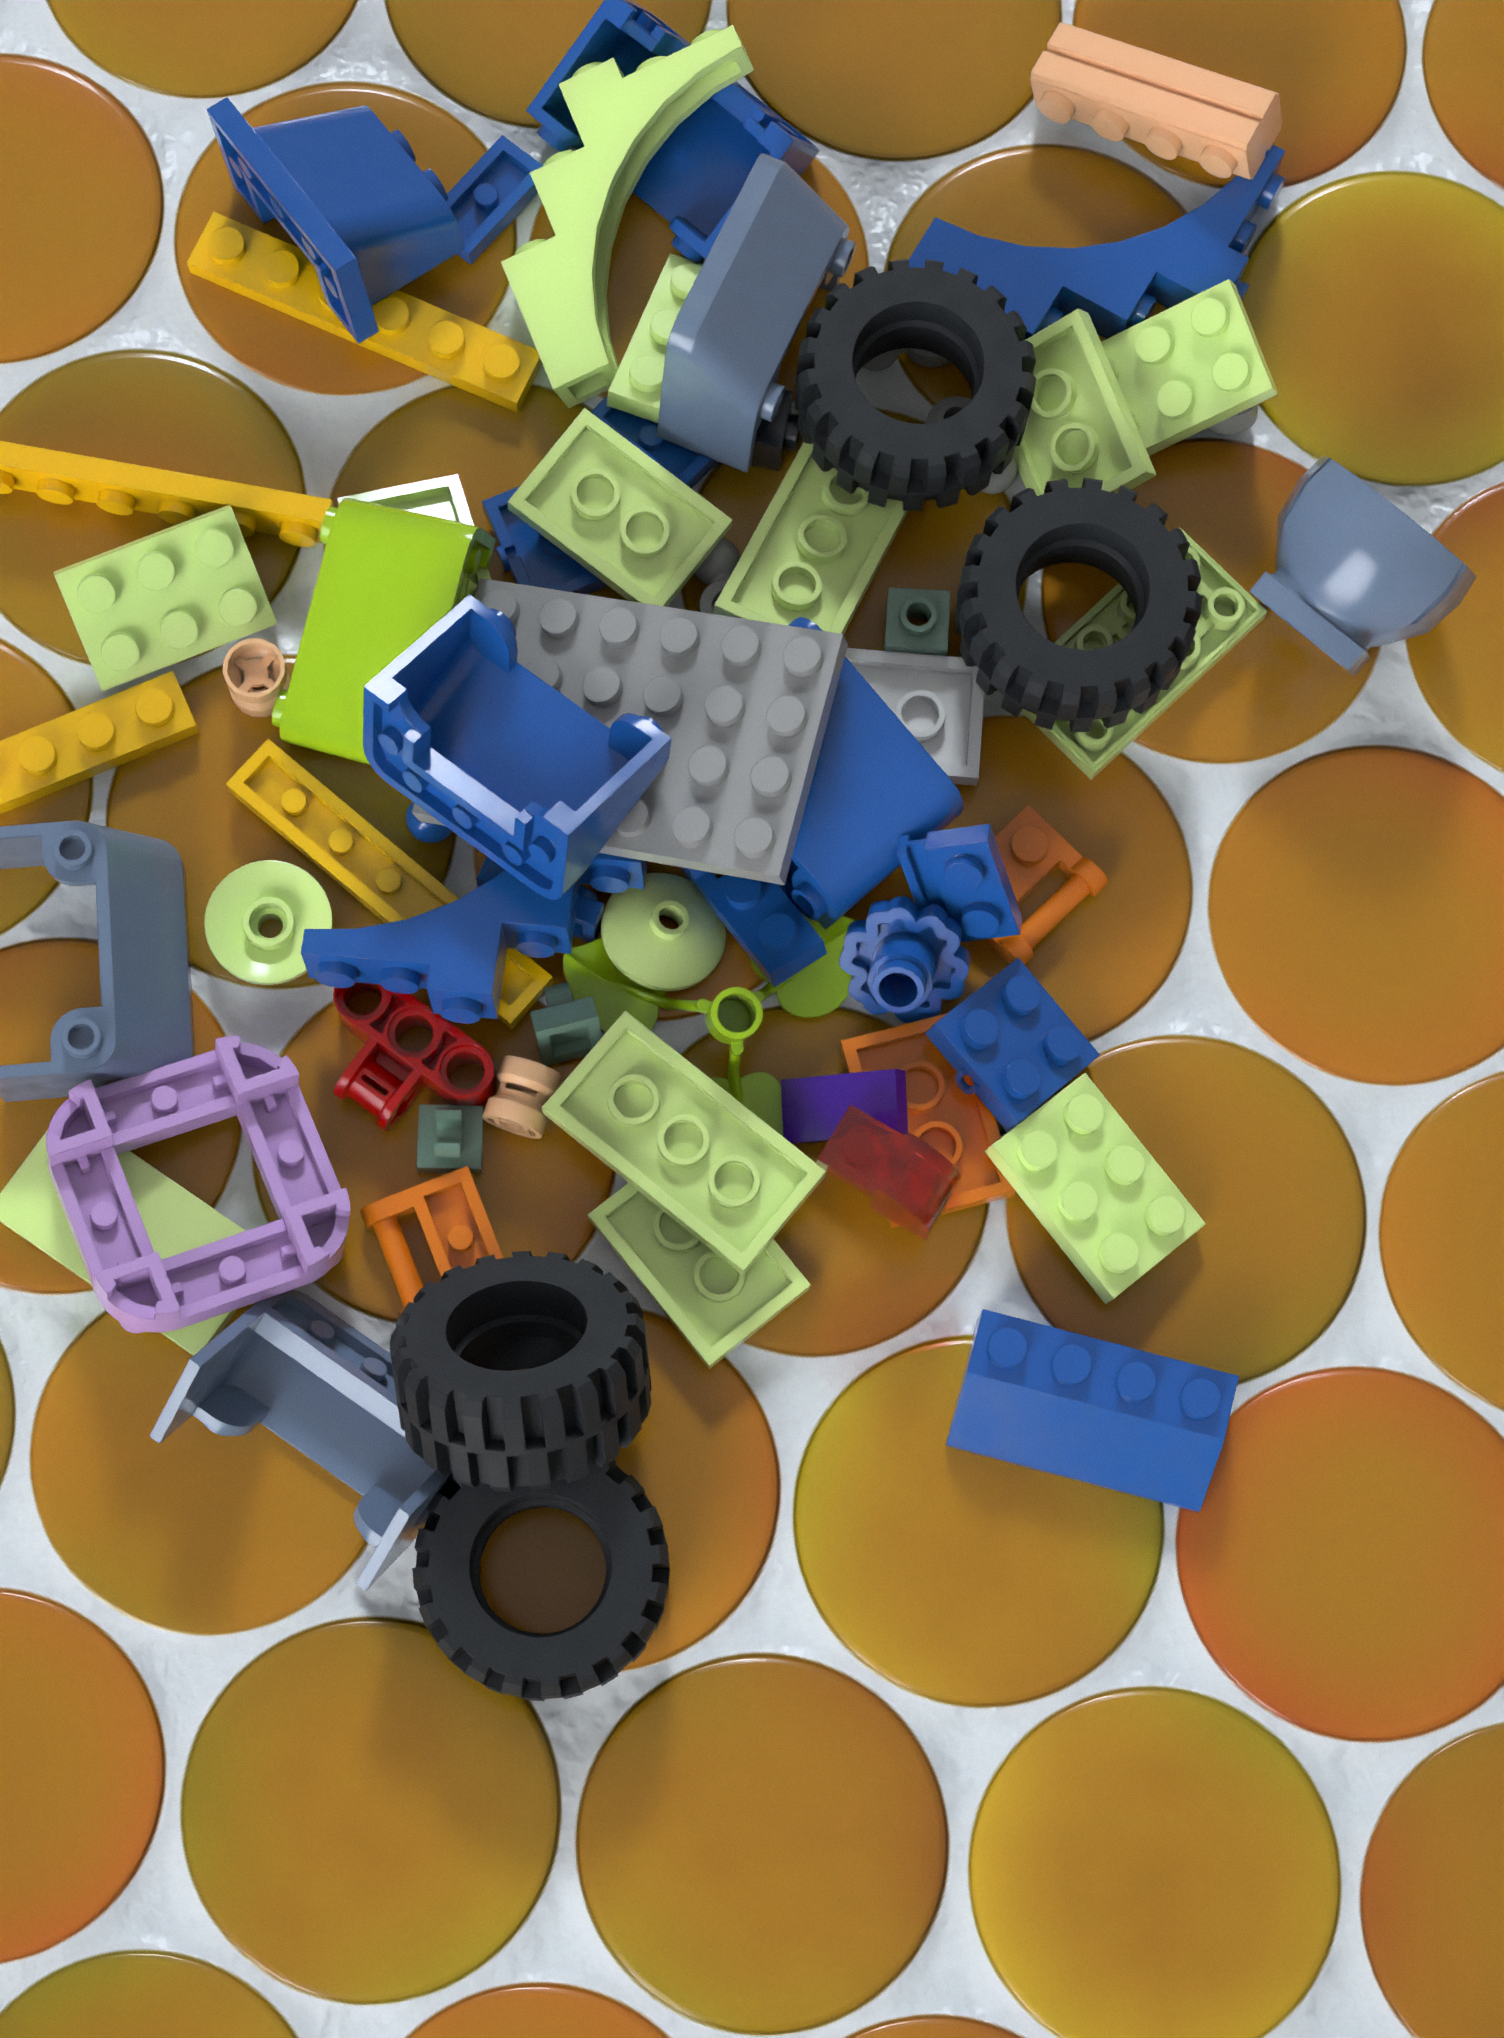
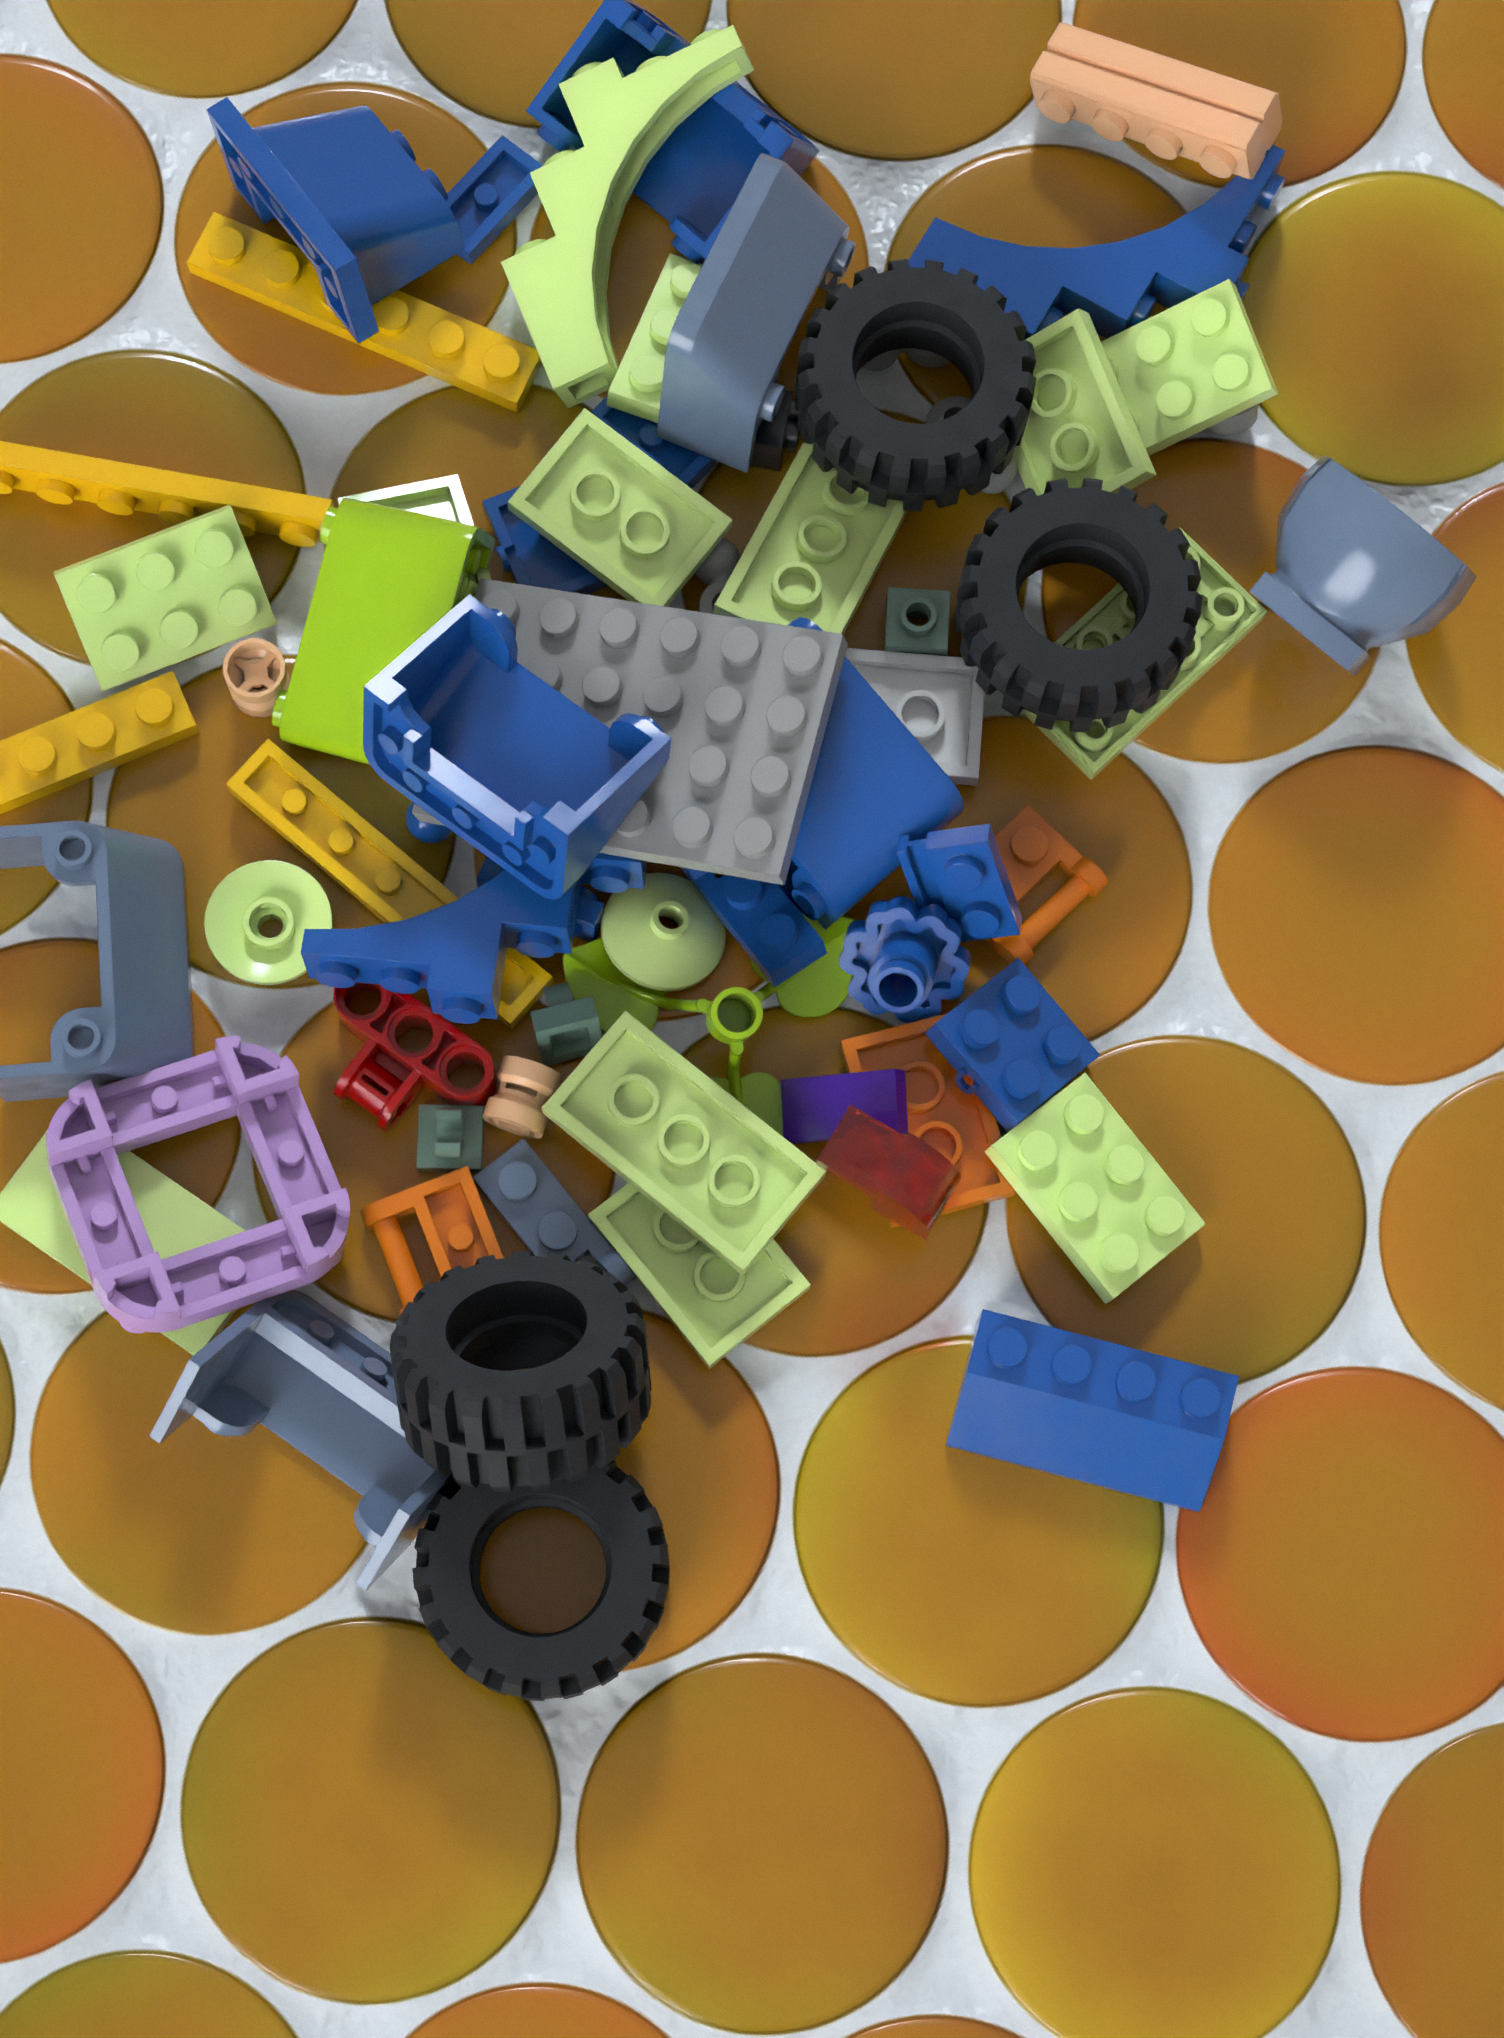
(544, 1212): none -> sand blue plate

